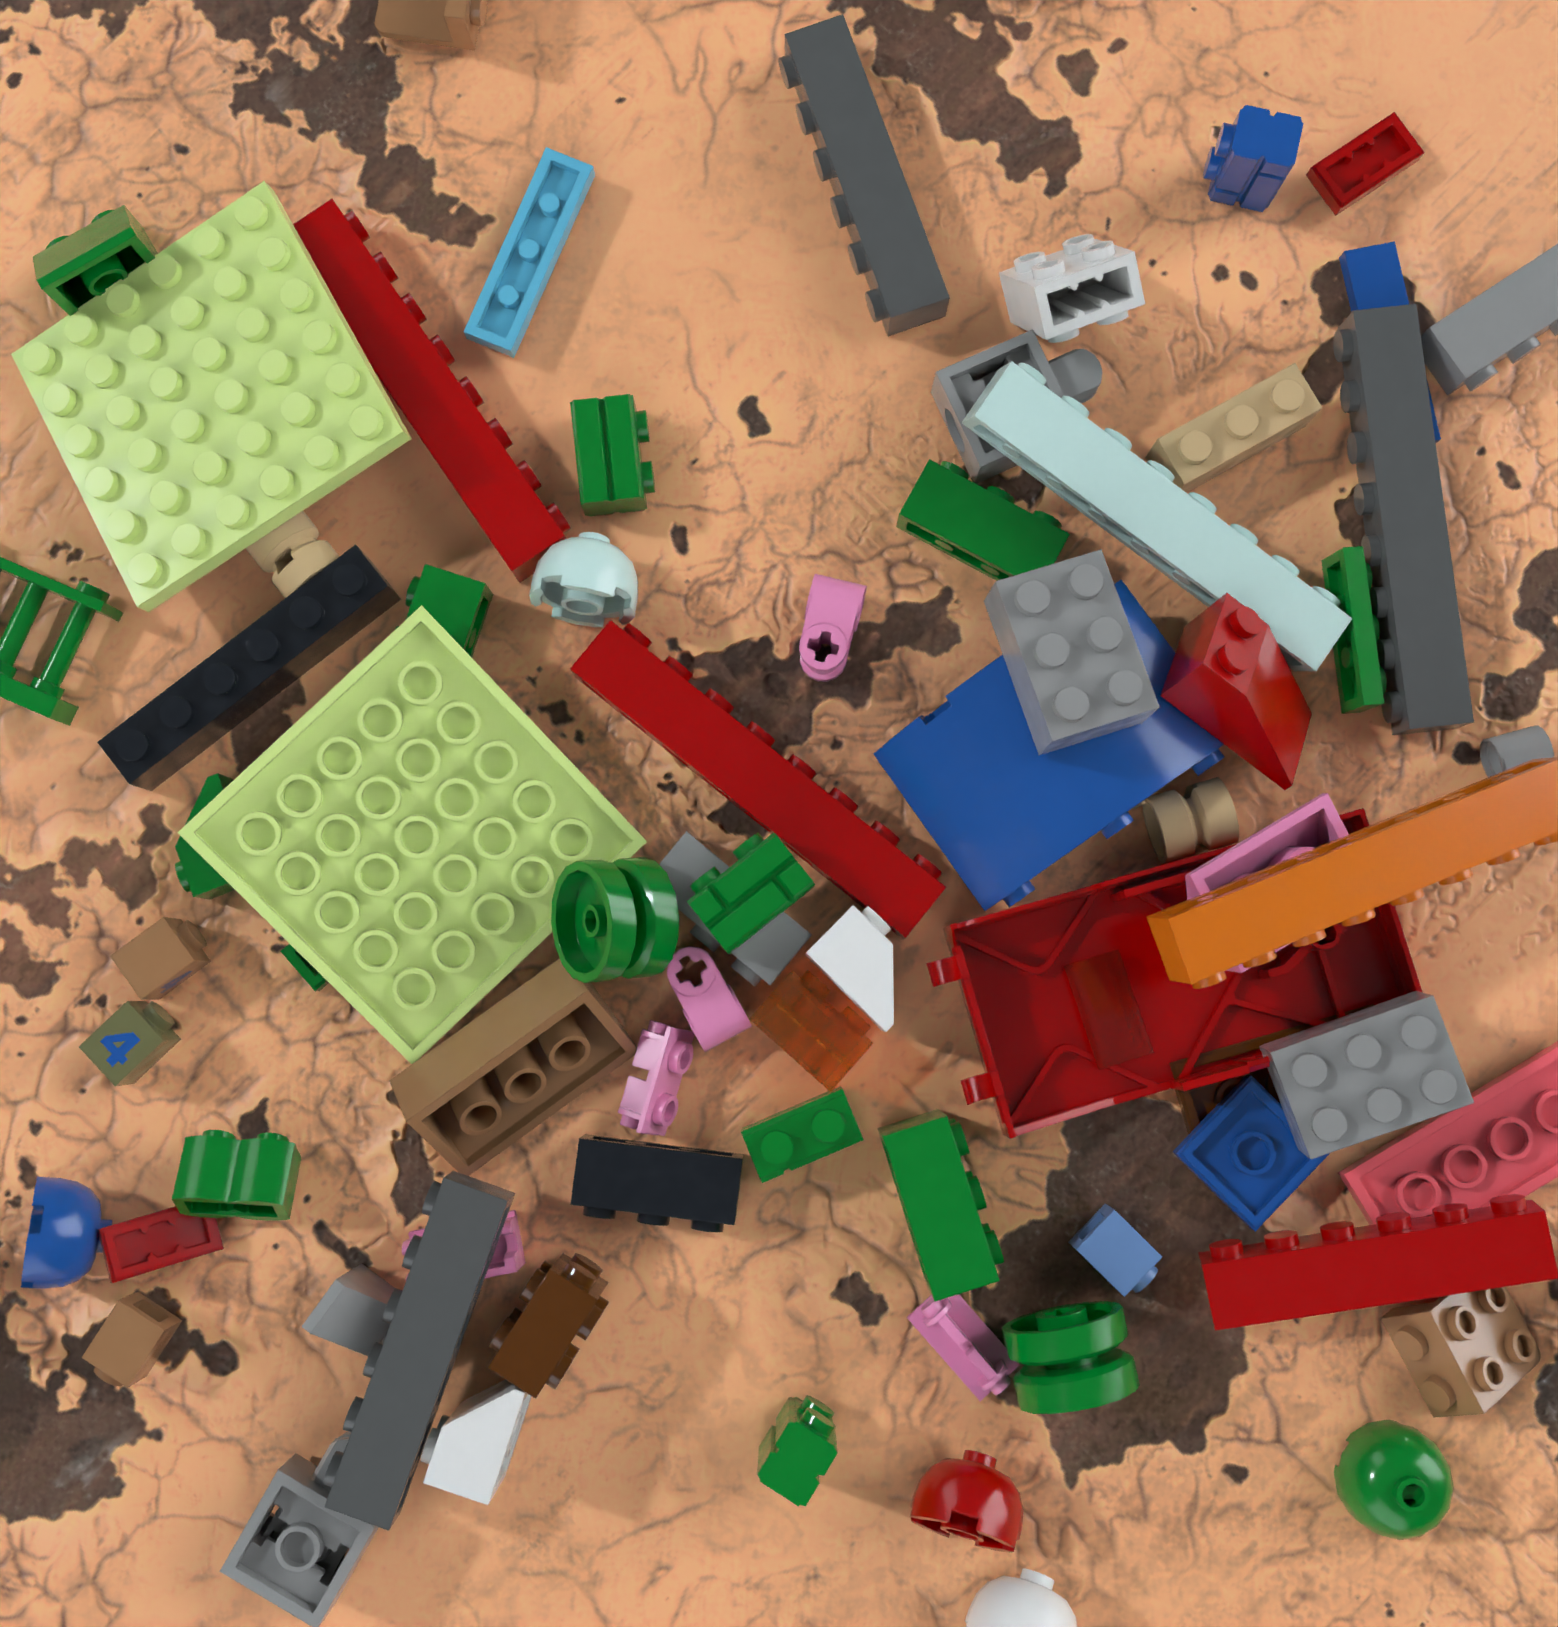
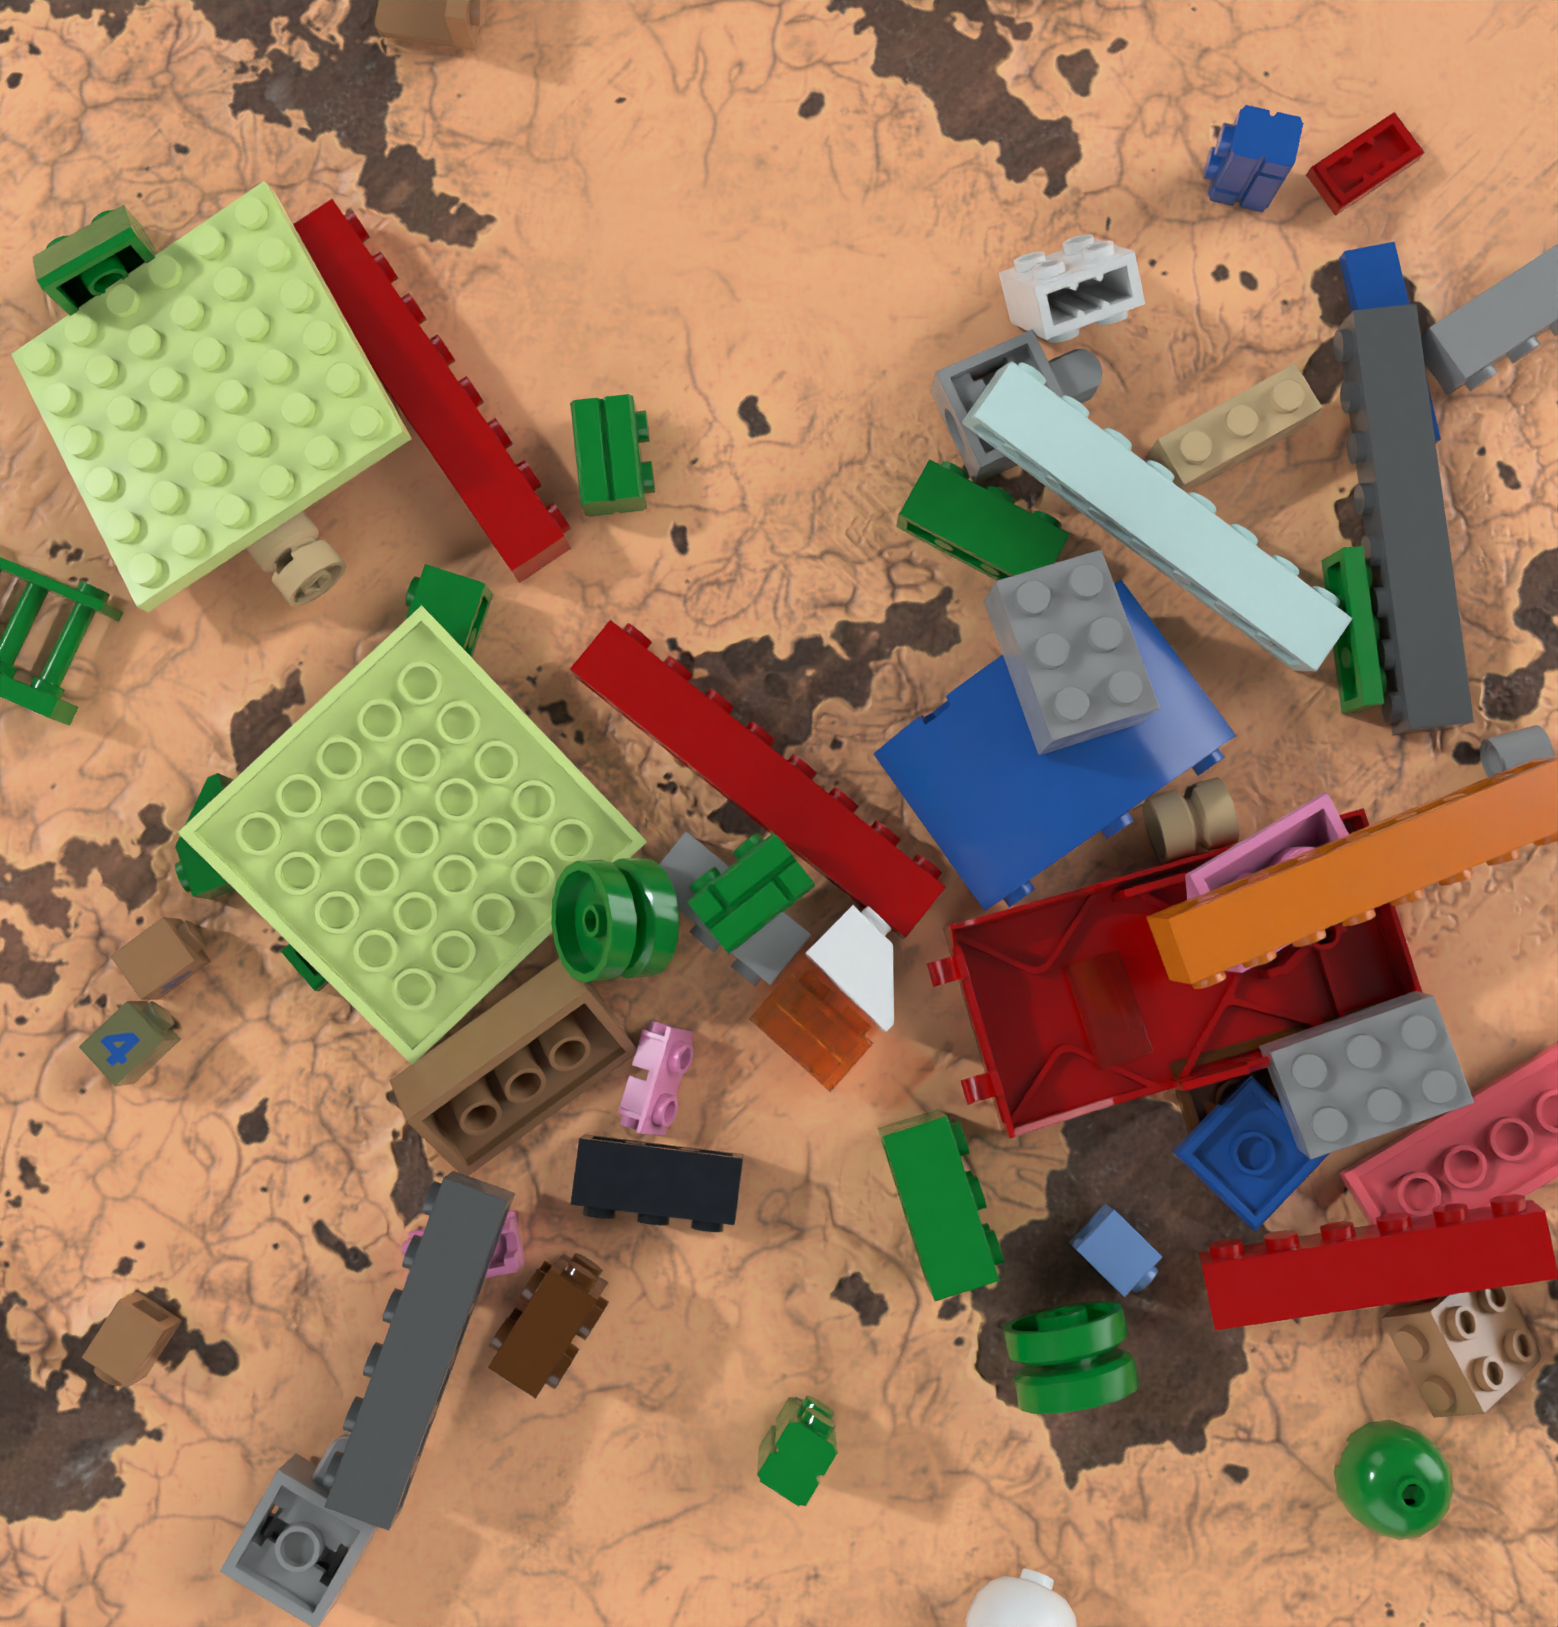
(61, 1233): blue cylinder -> none
(156, 1242): red plate -> none
(237, 1177): green brick -> none
(249, 670): black brick -> none
(352, 1311): light grey slope -> none
(476, 1443): white slope -> none
(529, 252): medium azure plate -> none
(586, 581): light aqua cylinder -> none
(709, 1006): bright pink piece -> none
(801, 1134): green brick -> none
(830, 619): bright pink piece -> none
(864, 175): dark grey brick -> none
(964, 1344): bright pink hinge -> none
(969, 1501): red cylinder -> none
(1240, 688): red slope -> none

